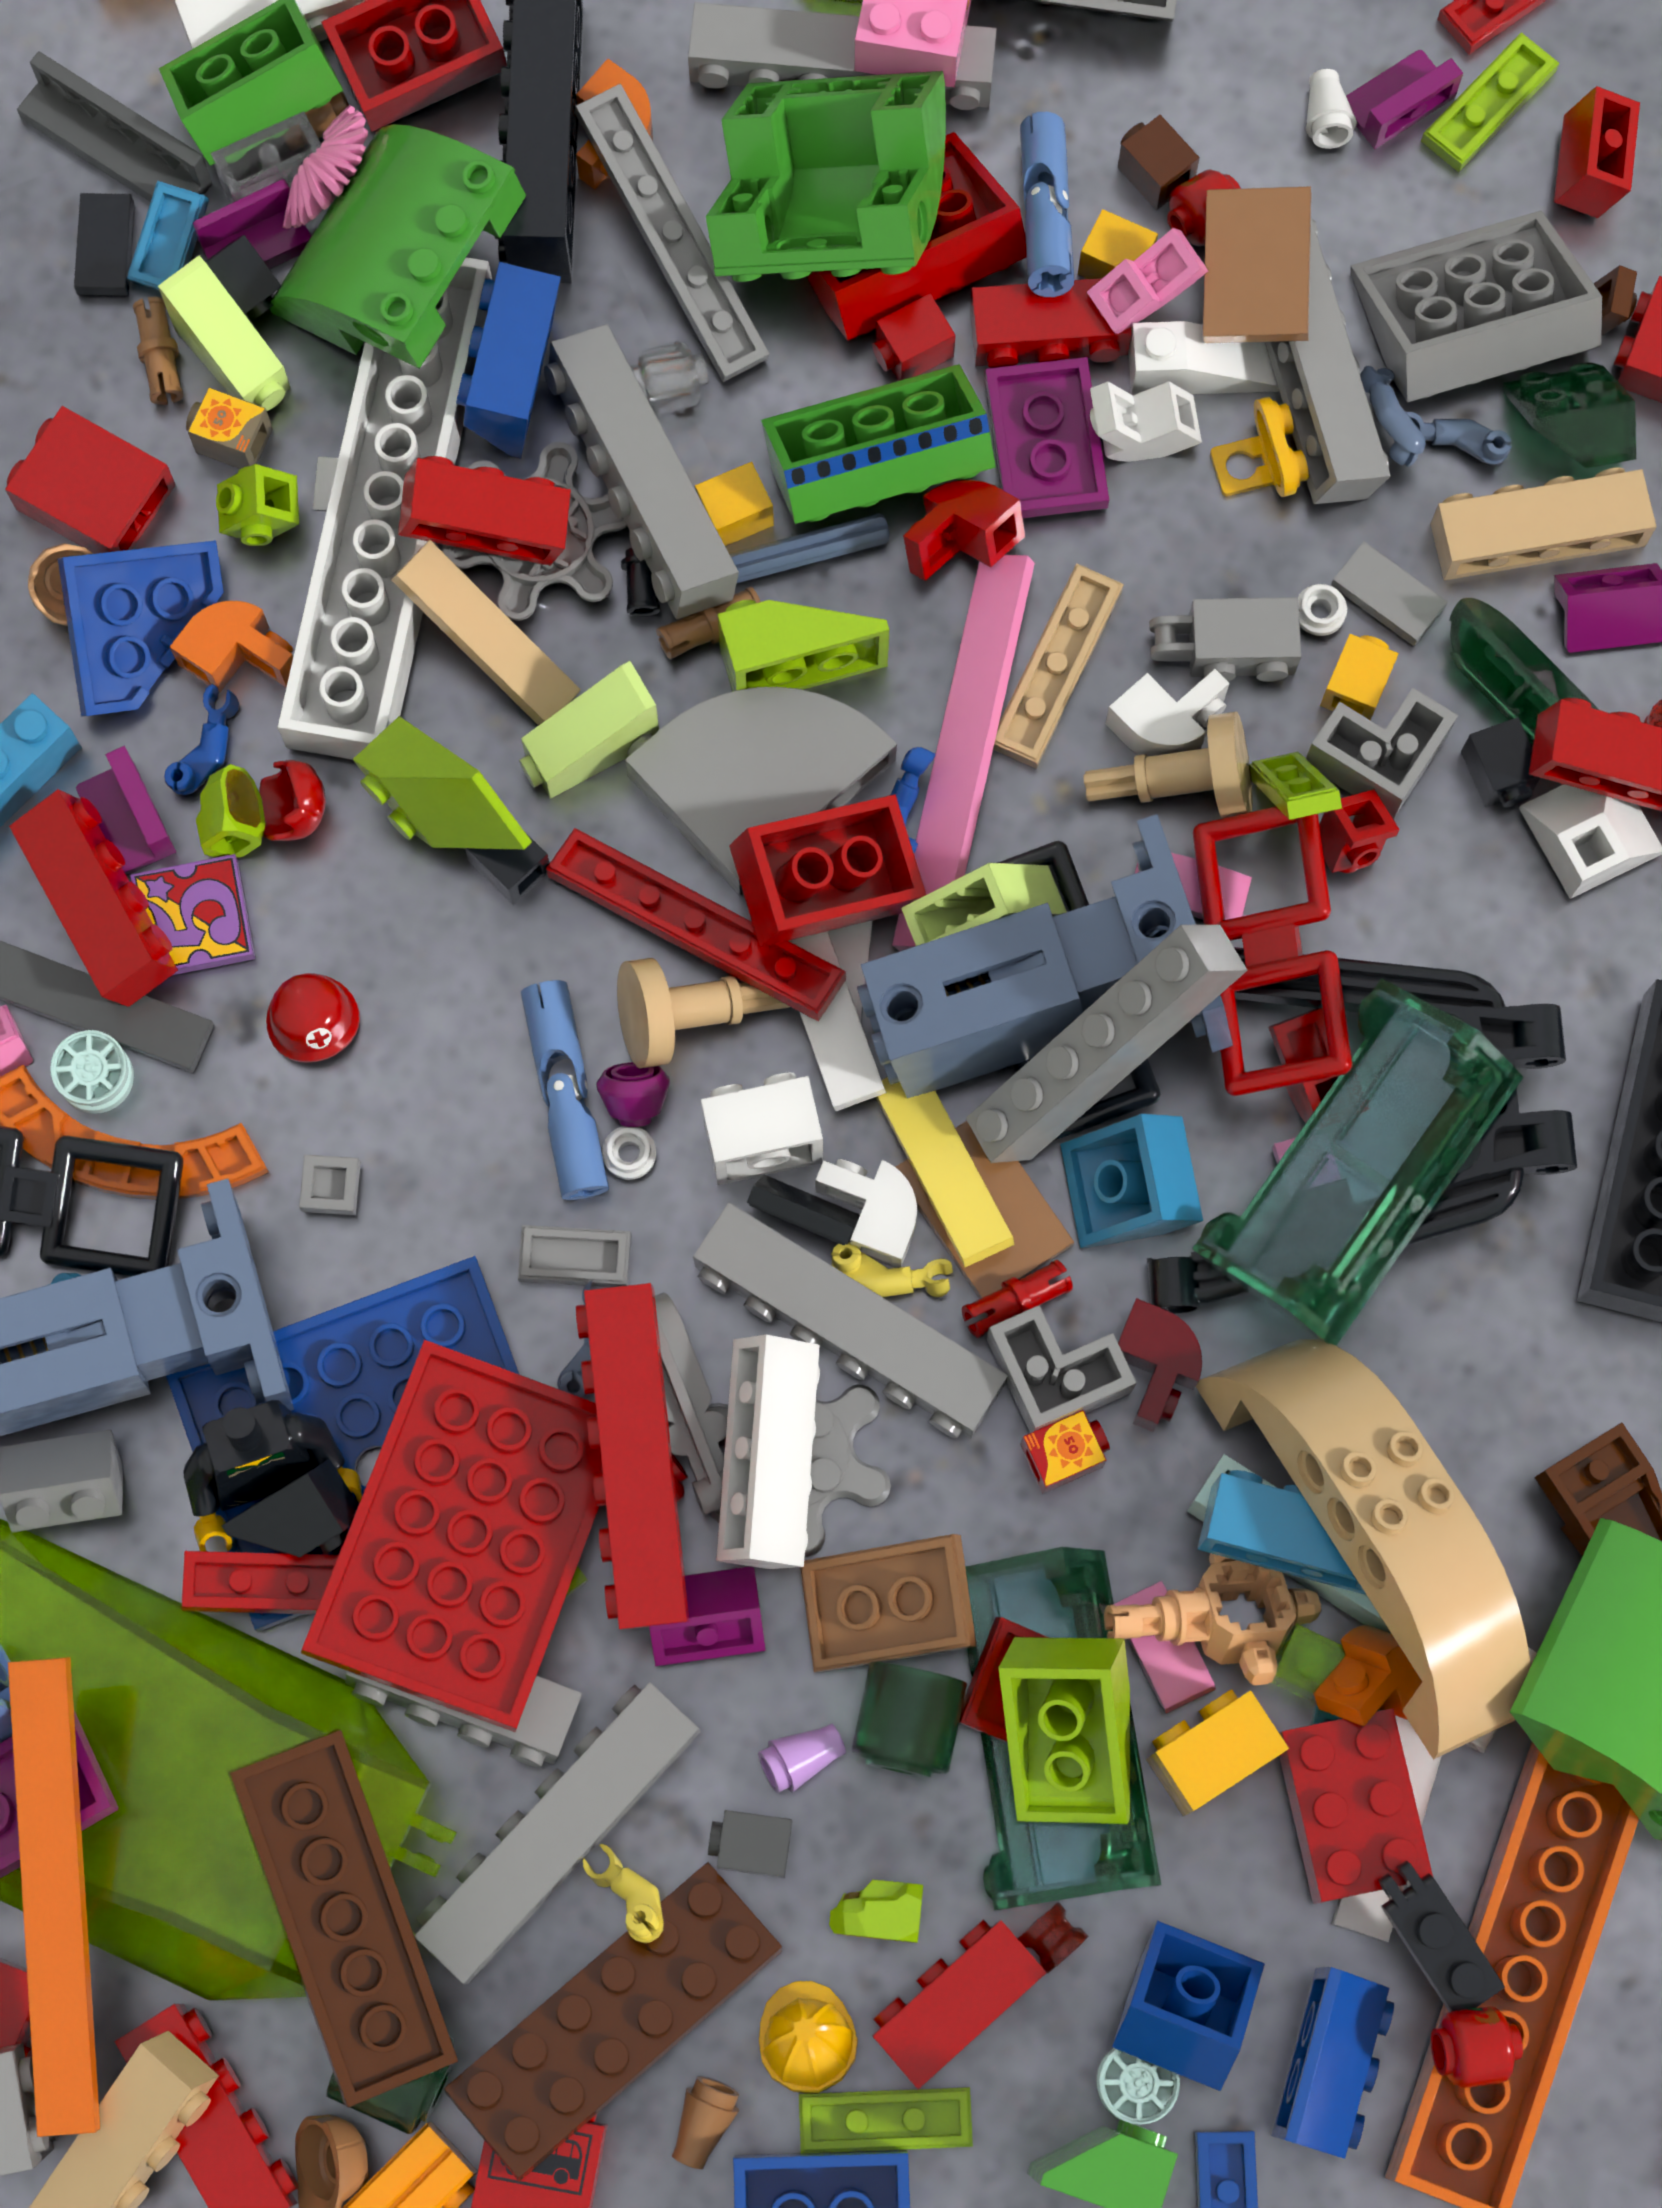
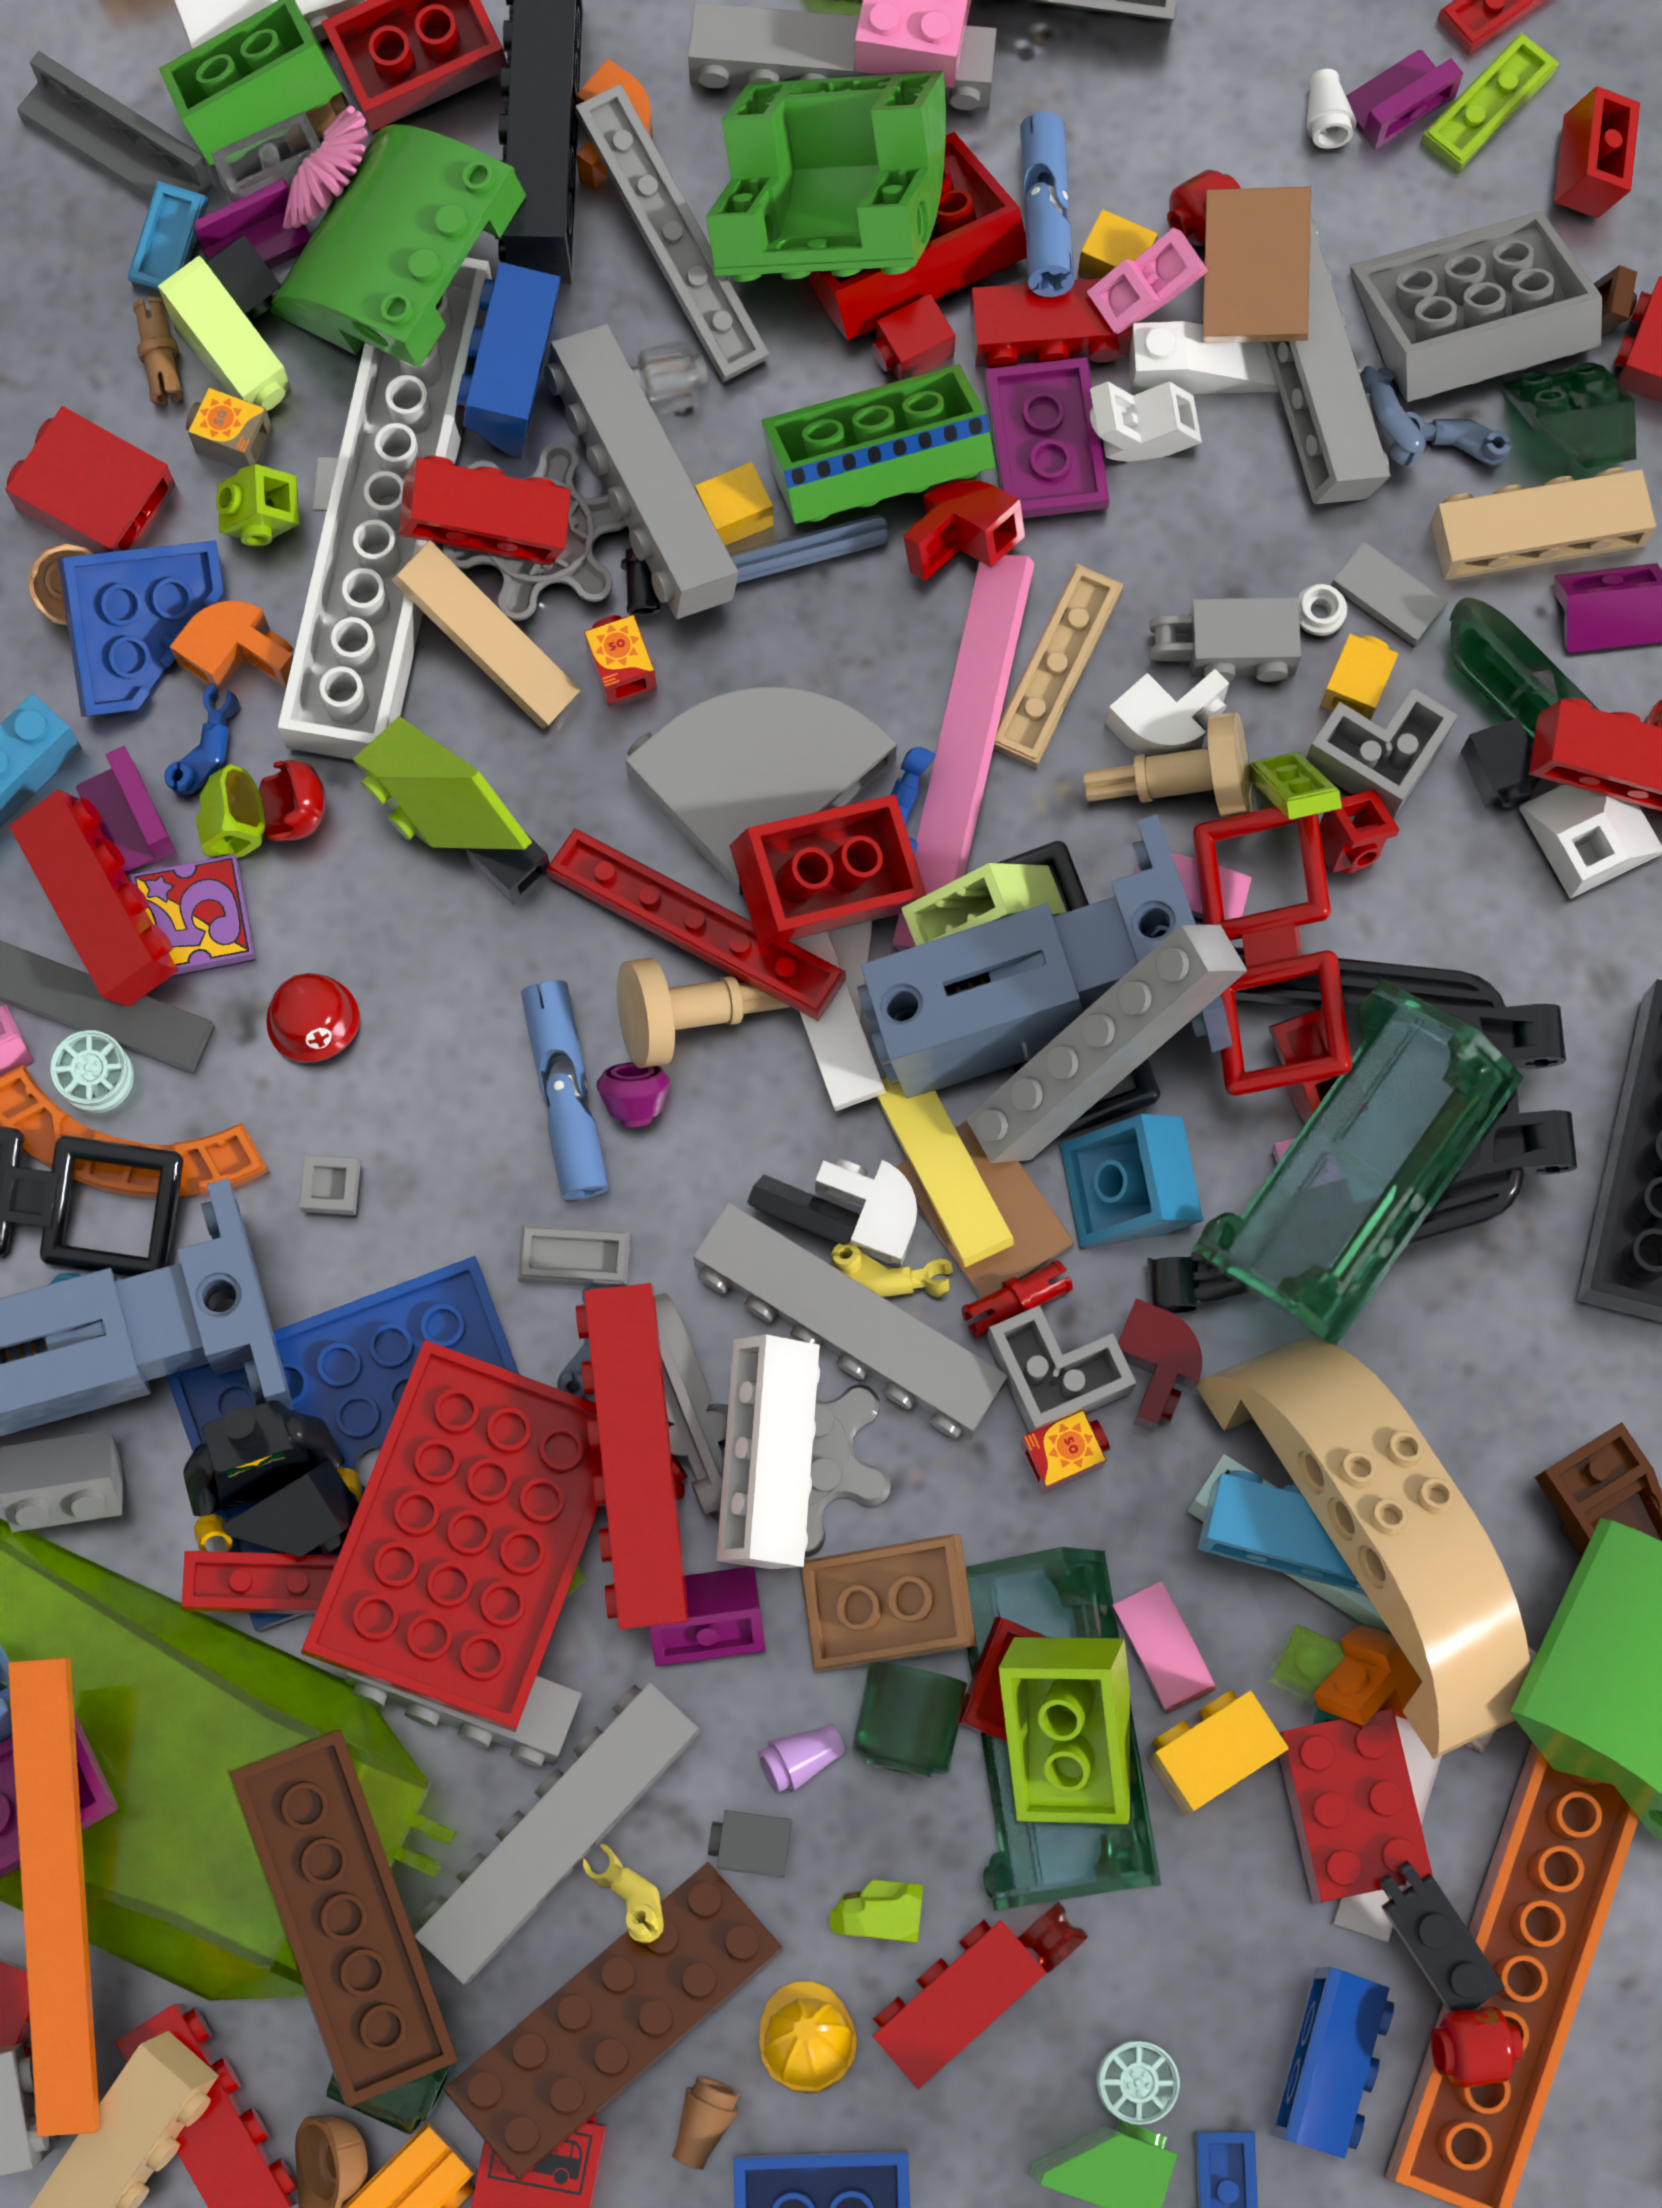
(104, 244): black tile -> none
(590, 732): yellowish green slope -> none
(620, 658): none -> brick
(623, 1137): white plate -> none
(697, 627): medium nougat pin -> none
(762, 1128): white brick -> none
(797, 644): lime slope -> none
(885, 2120): lime tile -> none
(1156, 160): reddish brown brick -> none
(1189, 2006): blue brick -> none
(1196, 1616): light nougat piece -> none
(1280, 463): yellow bracket -> none

